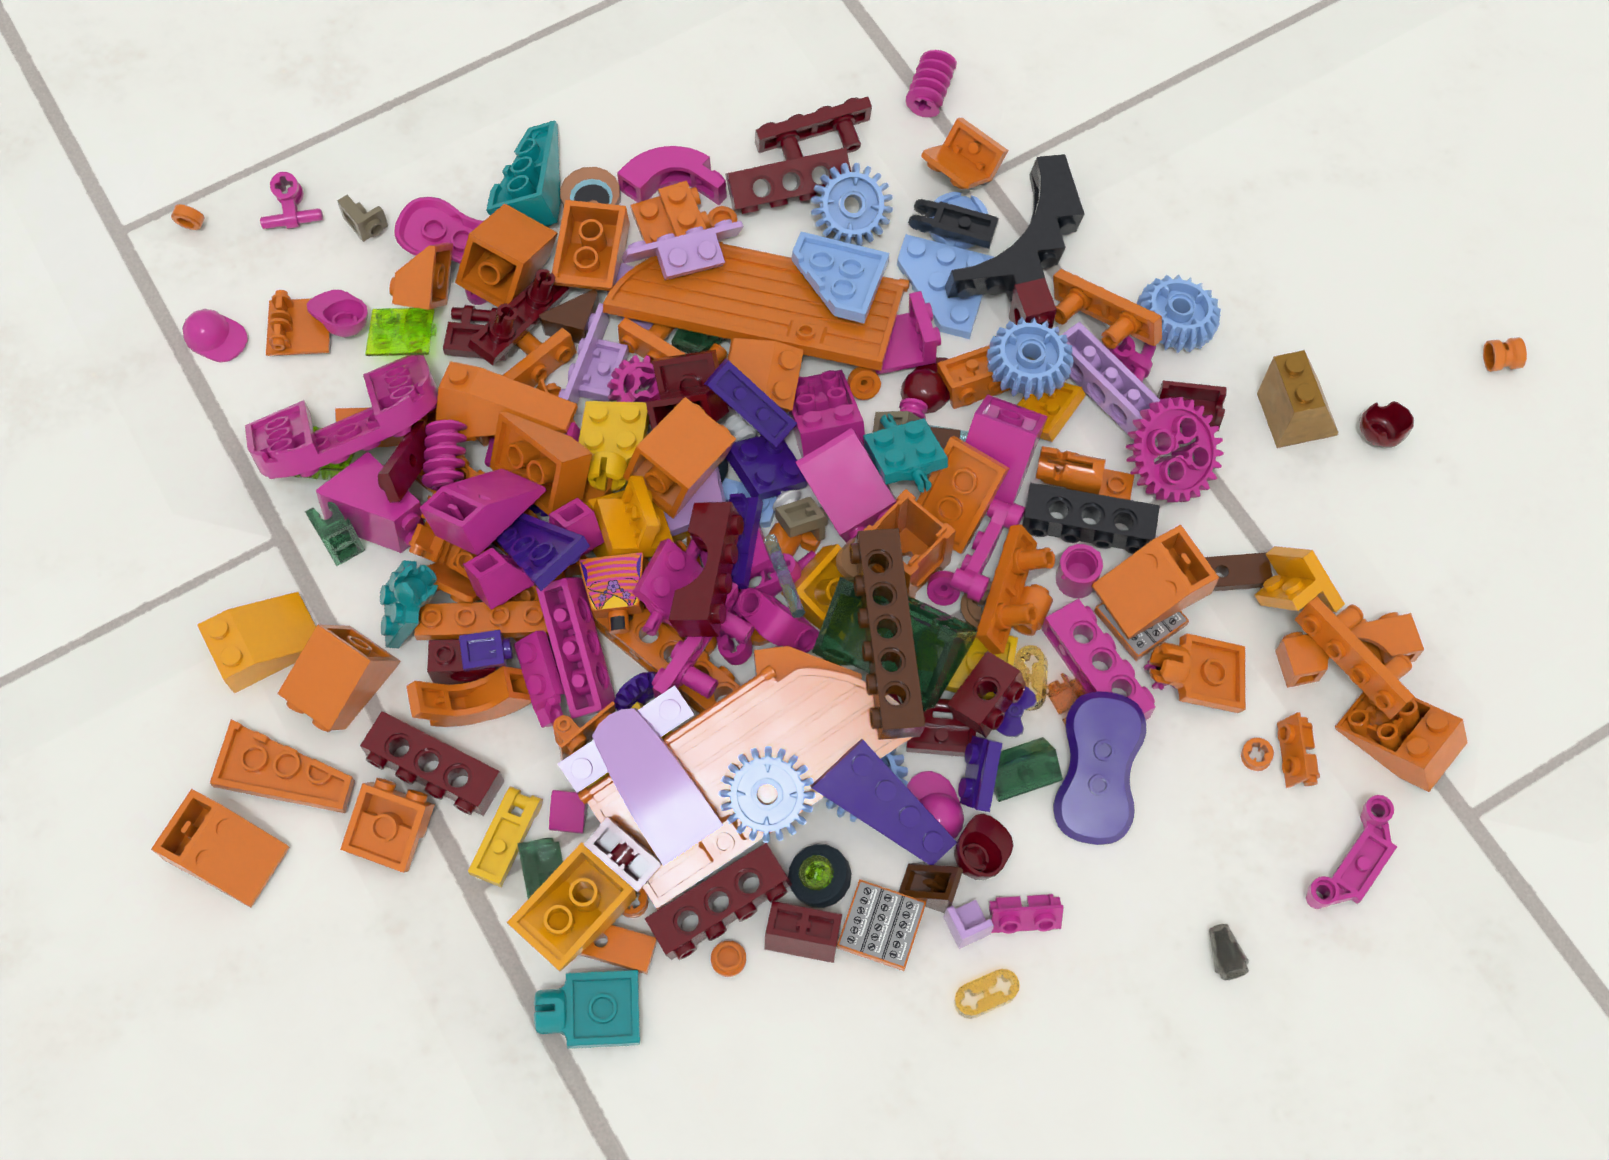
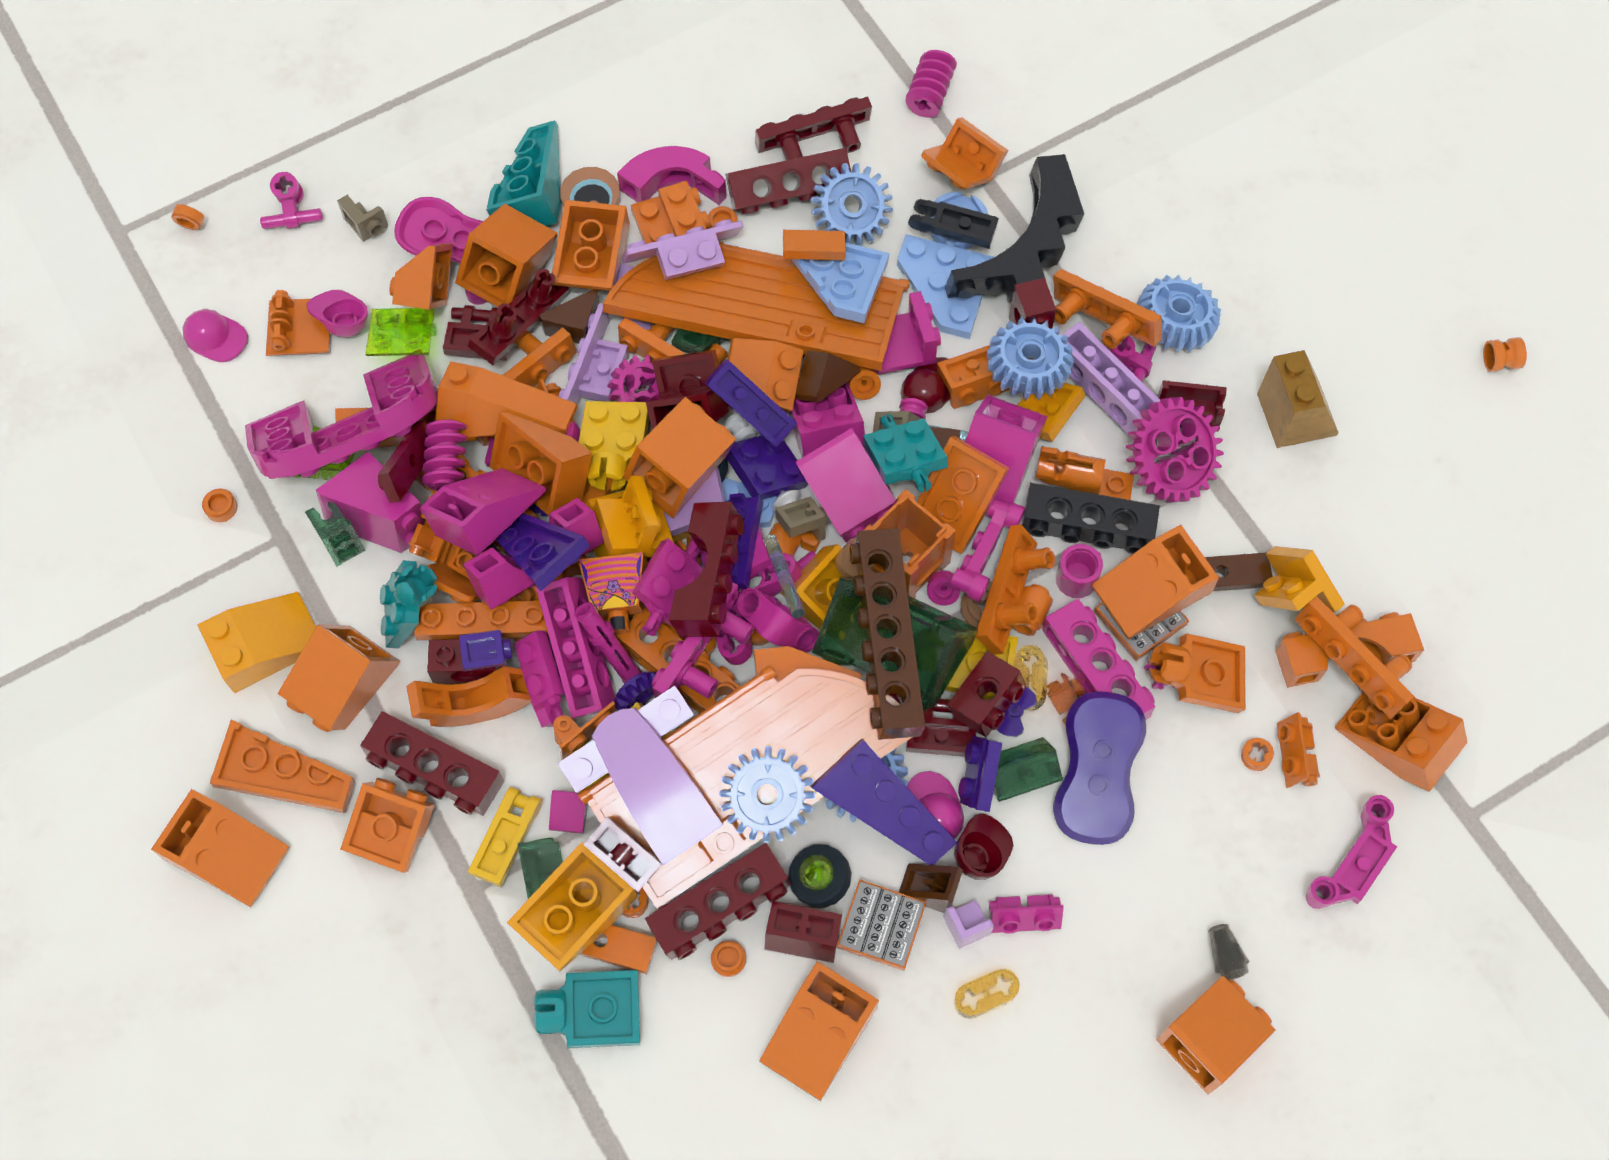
(219, 505): none -> orange tile
(591, 622): none -> dark pink pin
(814, 245): none -> orange tile
(819, 1030): none -> orange slope
(822, 375): none -> reddish brown slope
(1216, 1034): none -> orange slope
(1387, 424): dark red hair -> none

